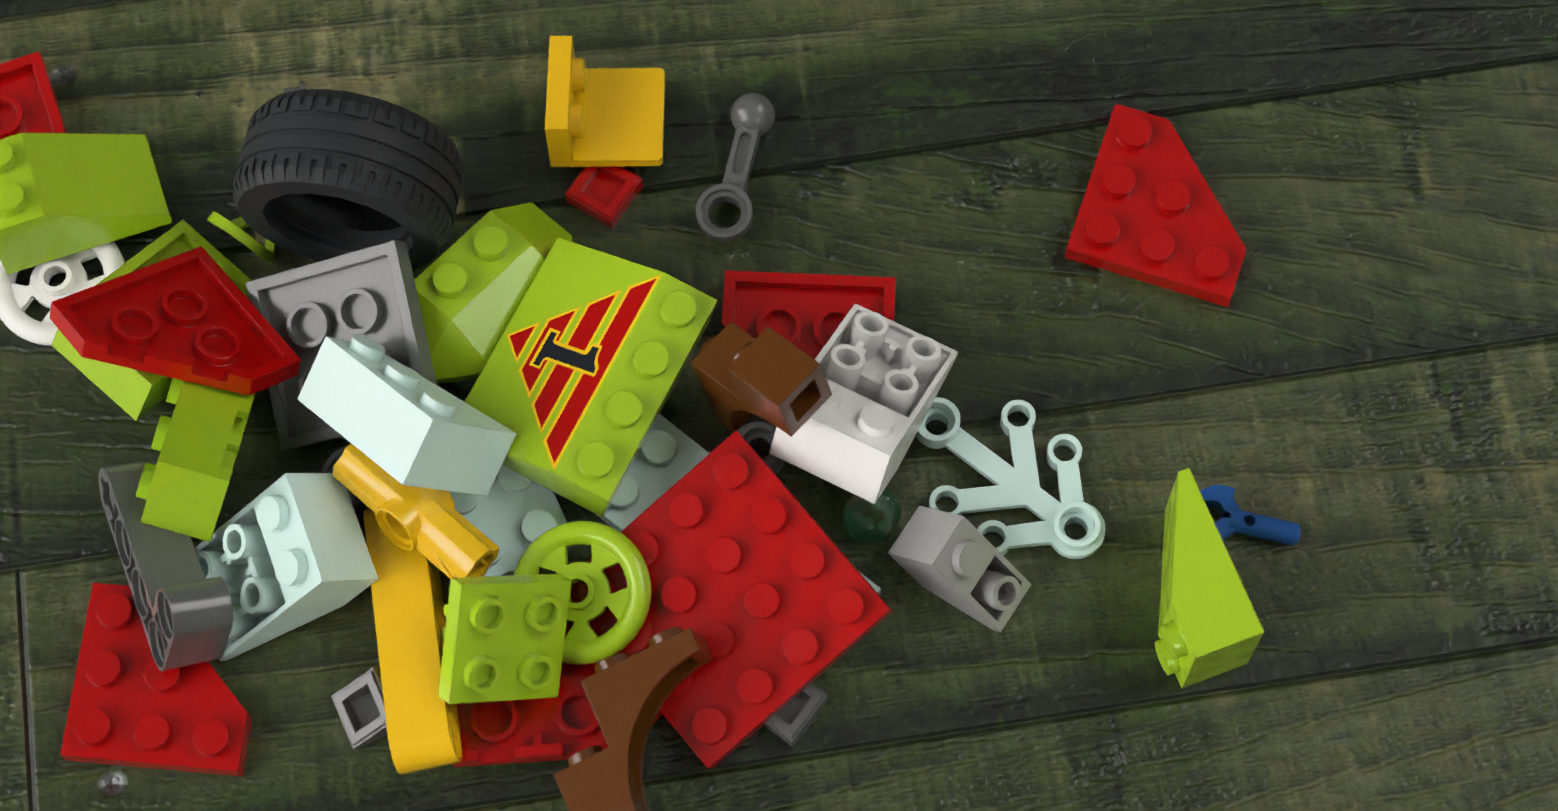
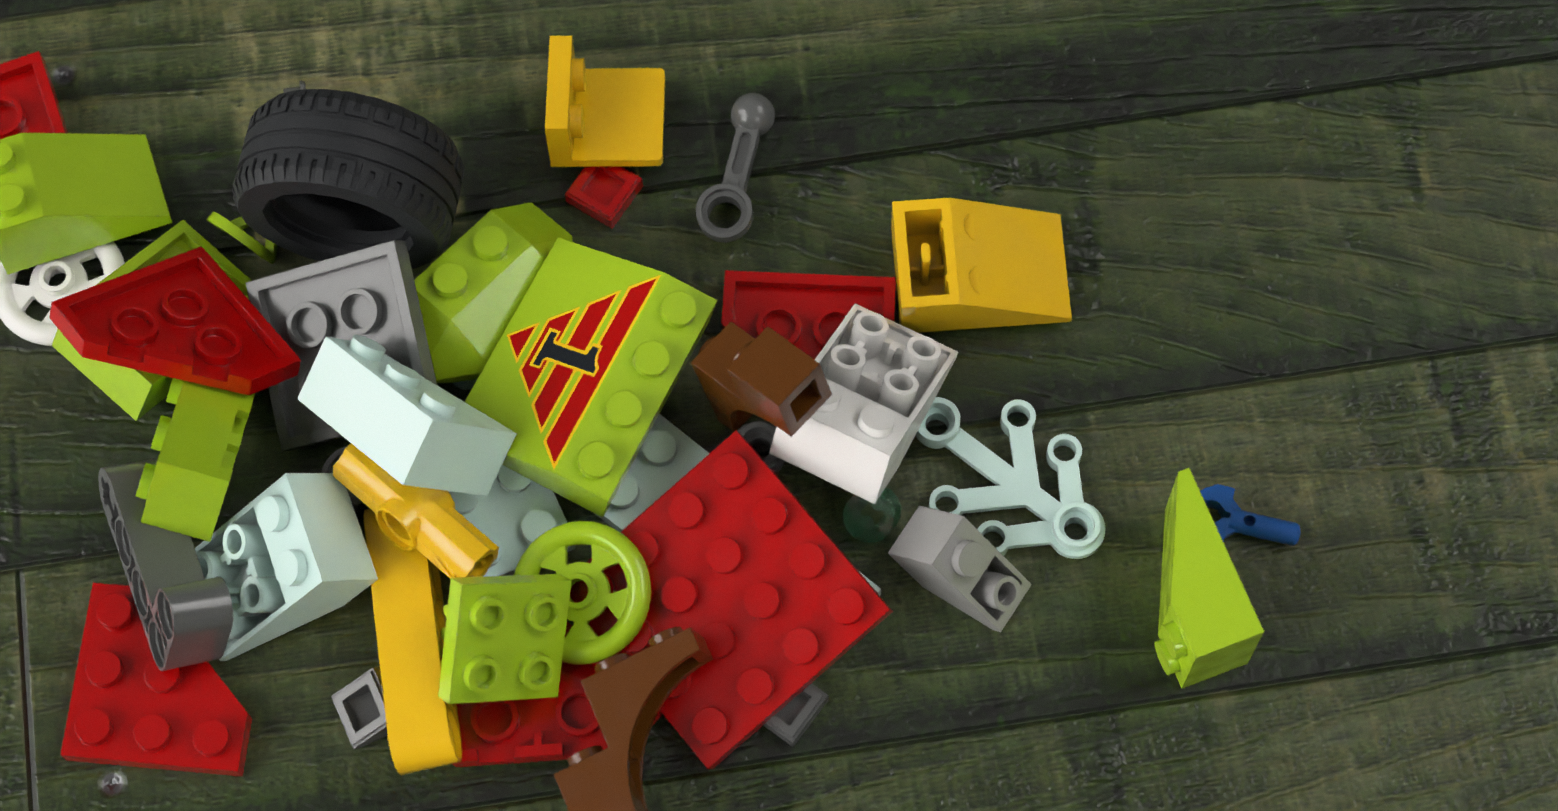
(977, 265): none -> yellow slope
(1155, 213): red plate -> none

